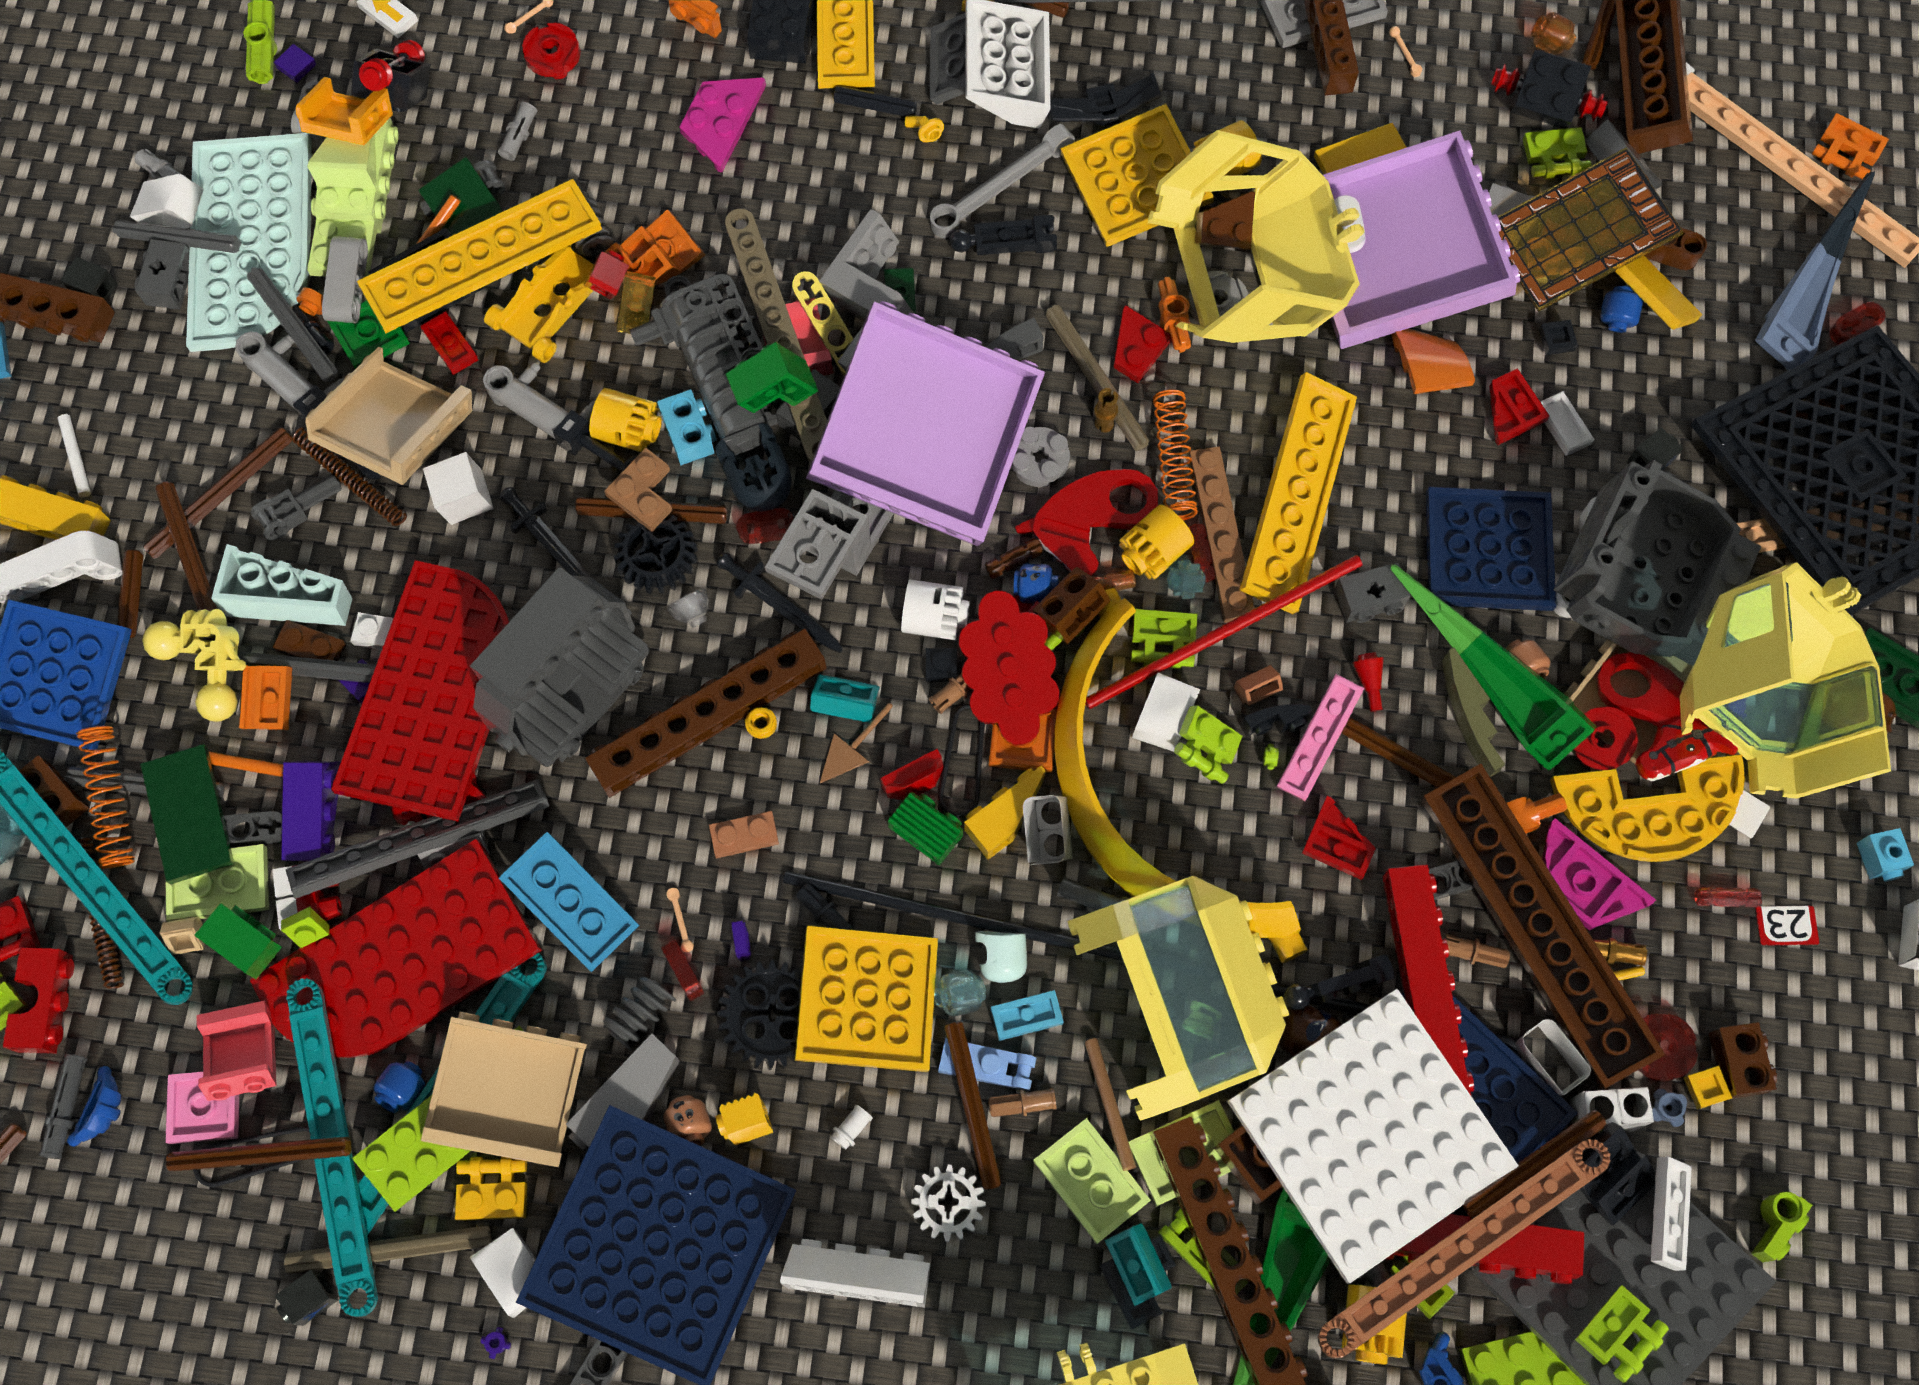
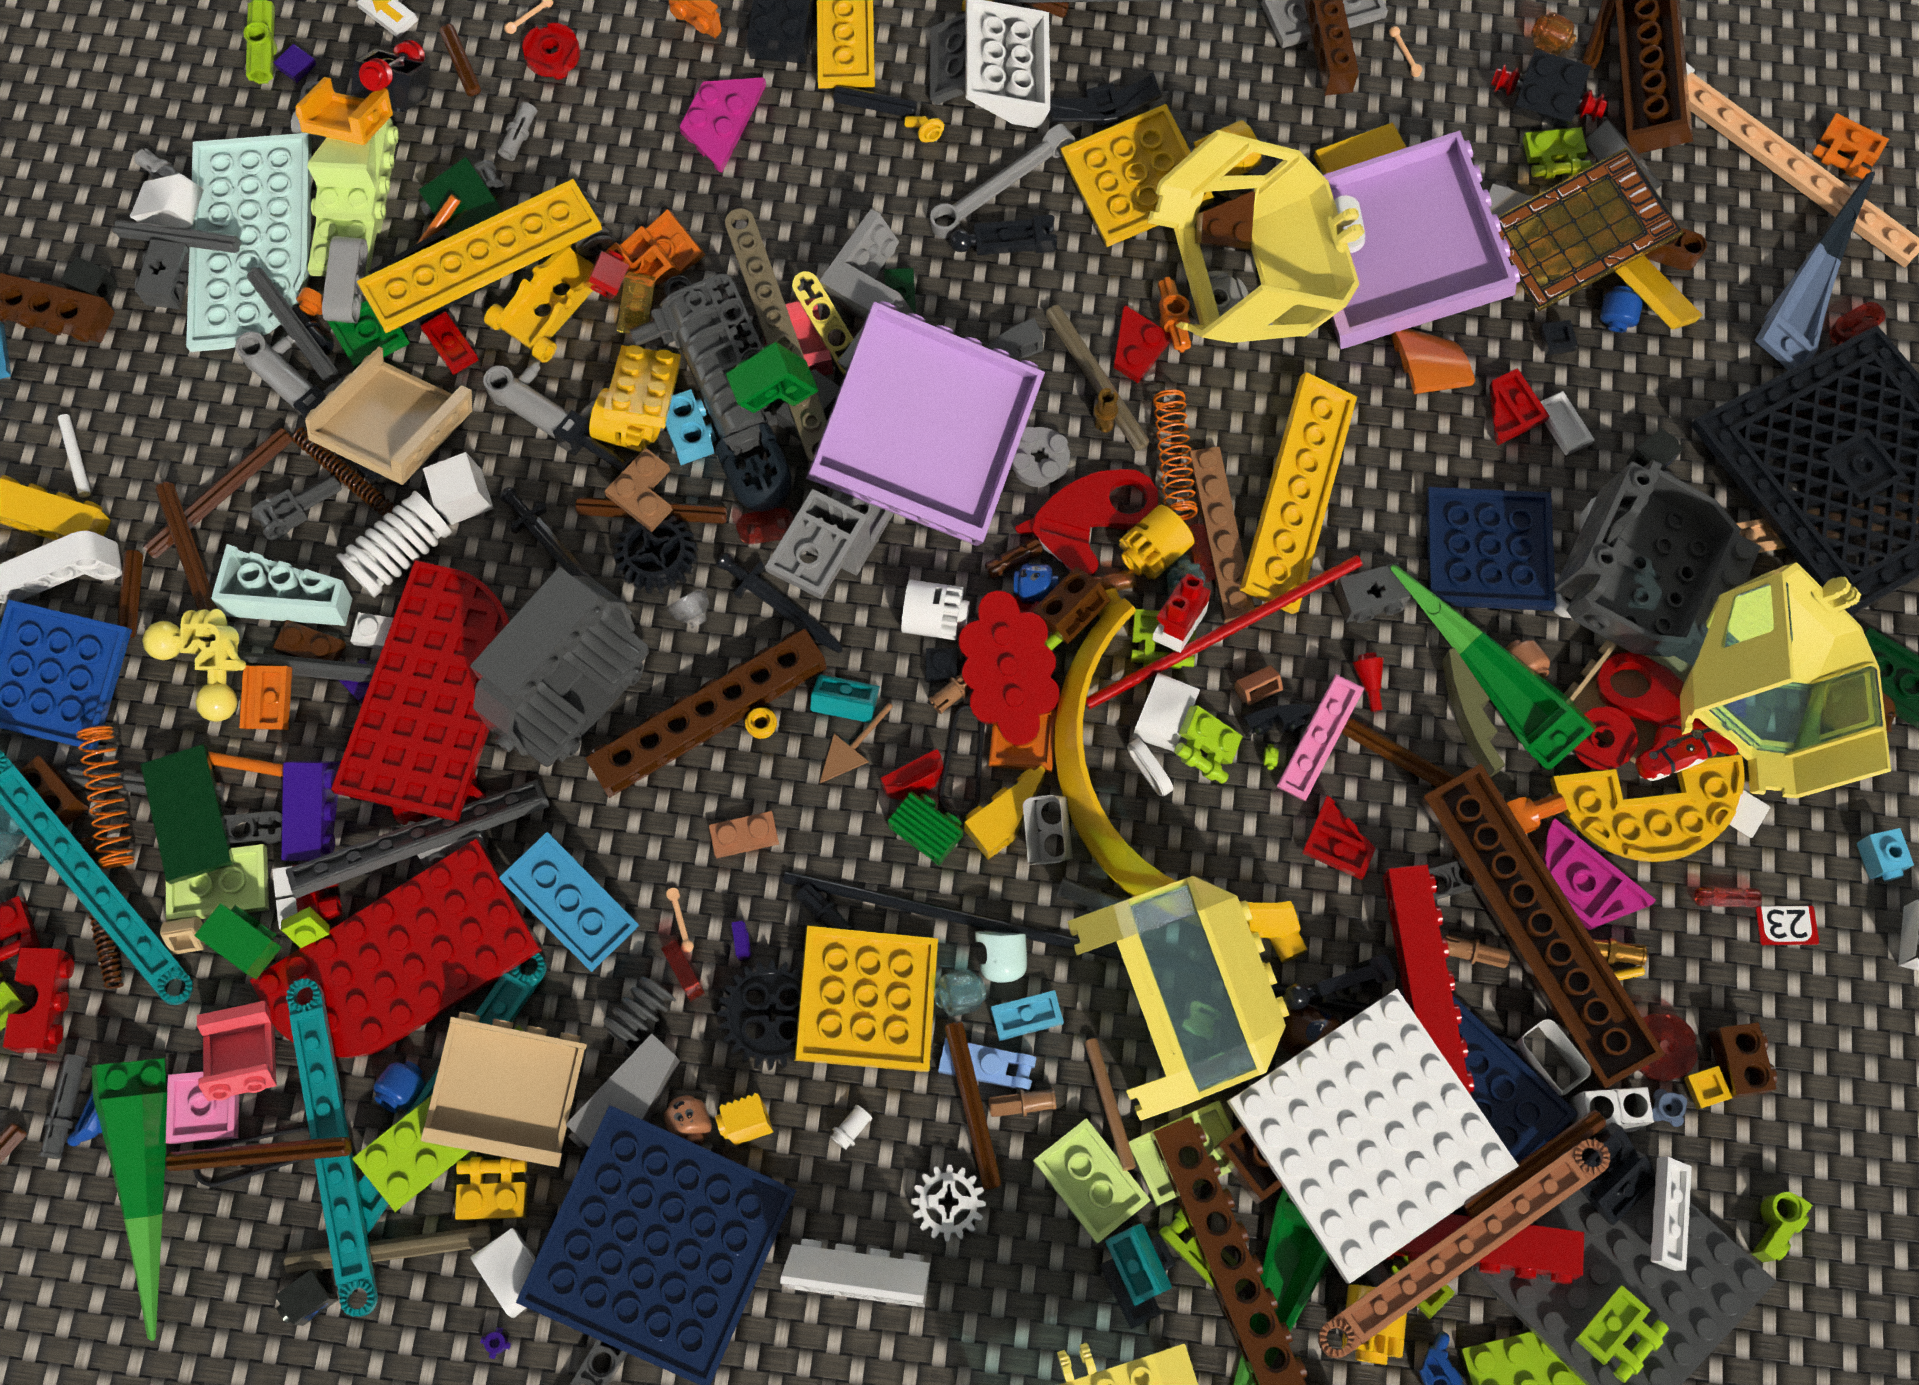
(133, 1122): none -> green plate
(388, 537): none -> white piece
(460, 60): none -> reddish brown axle
(642, 386): none -> yellow plate
(1150, 767): none -> white tile
(1182, 613): none -> red hips

